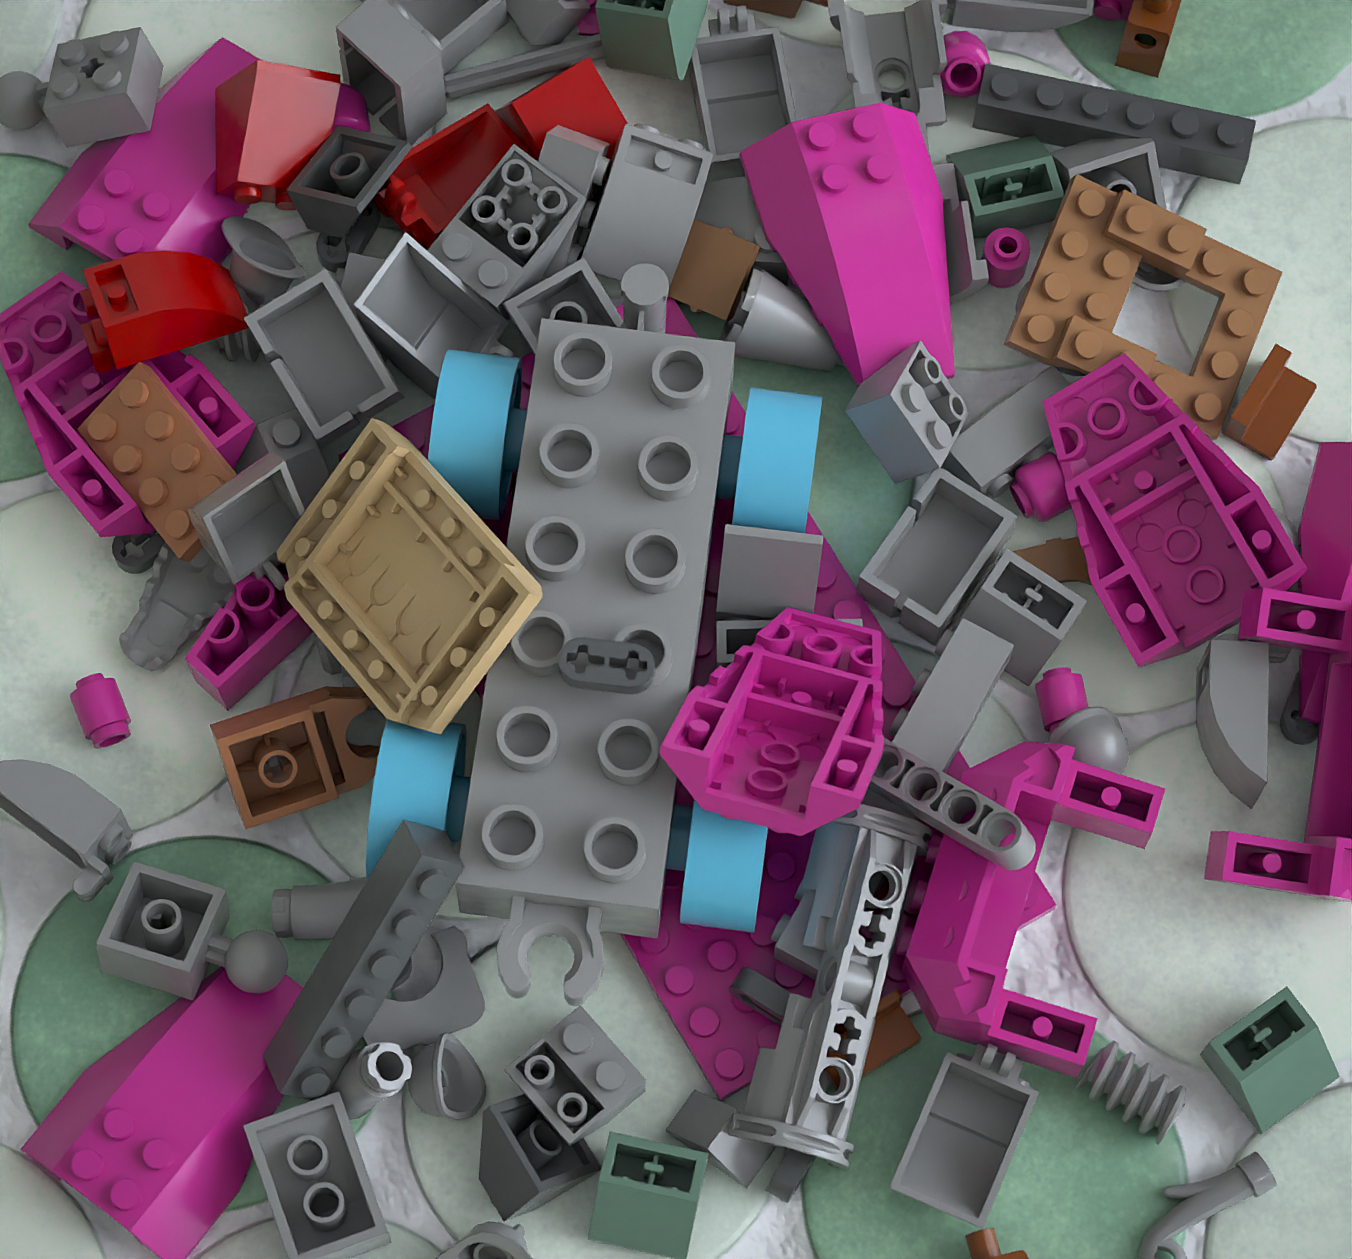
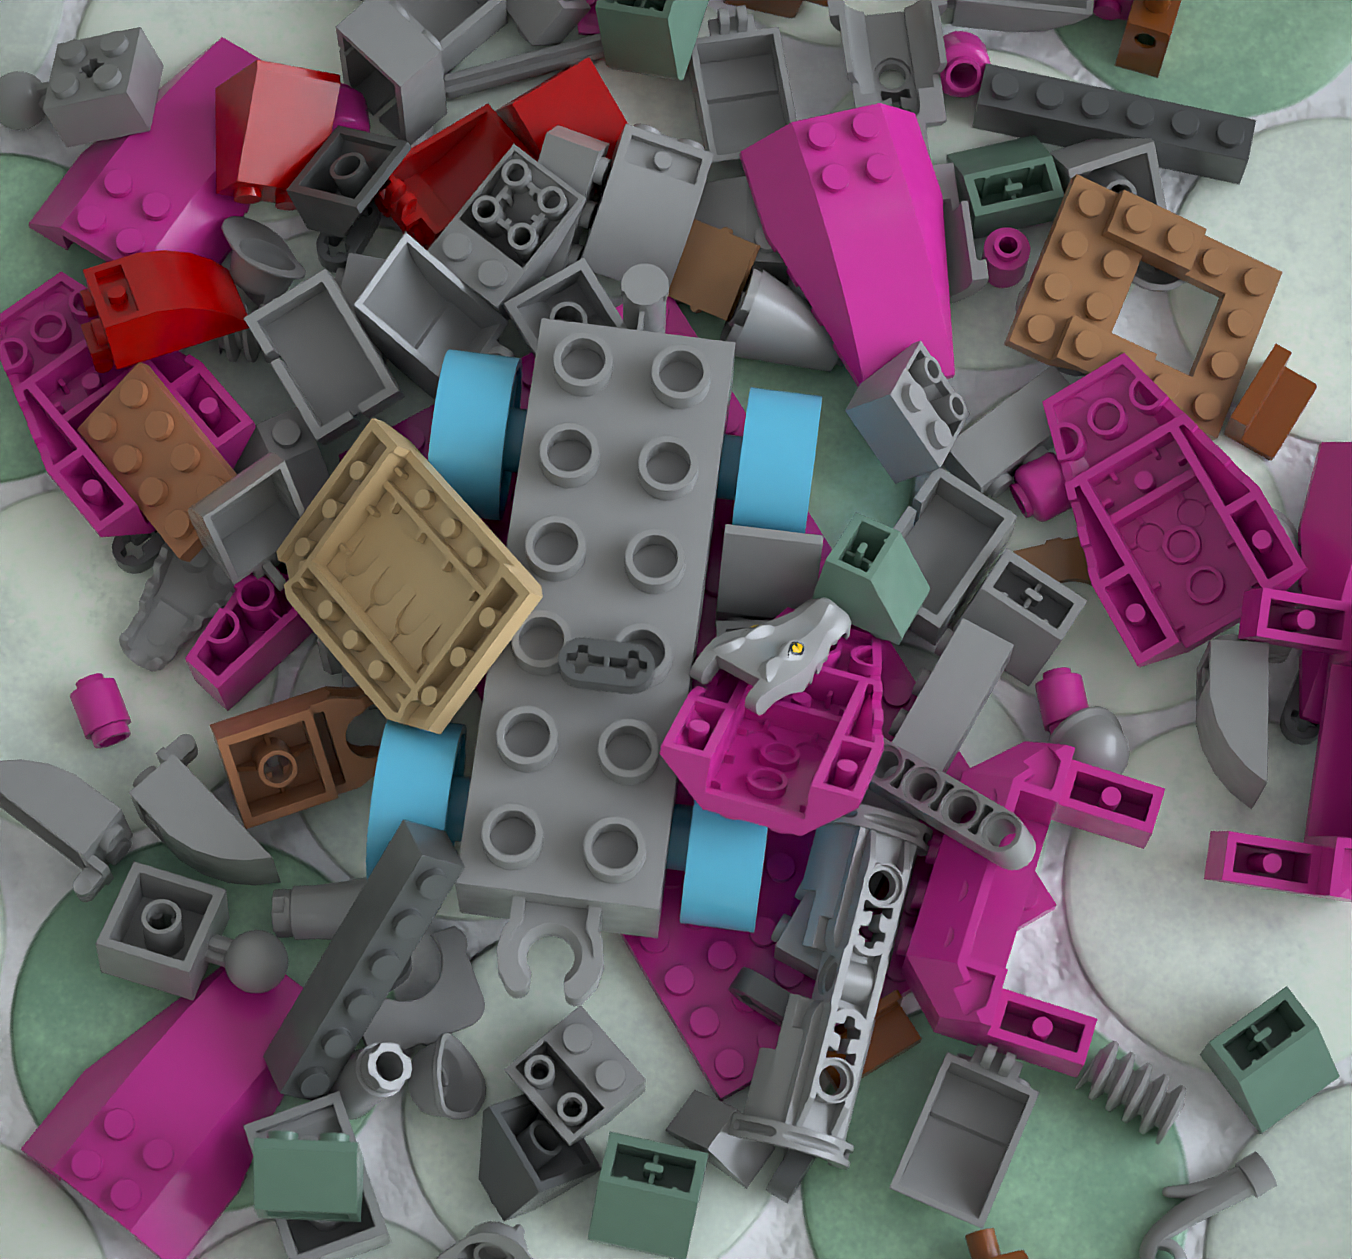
(195, 822): none -> light grey piece
(308, 1177): none -> sand green slope
(777, 654): none -> light grey animal
(874, 579): none -> sand green slope

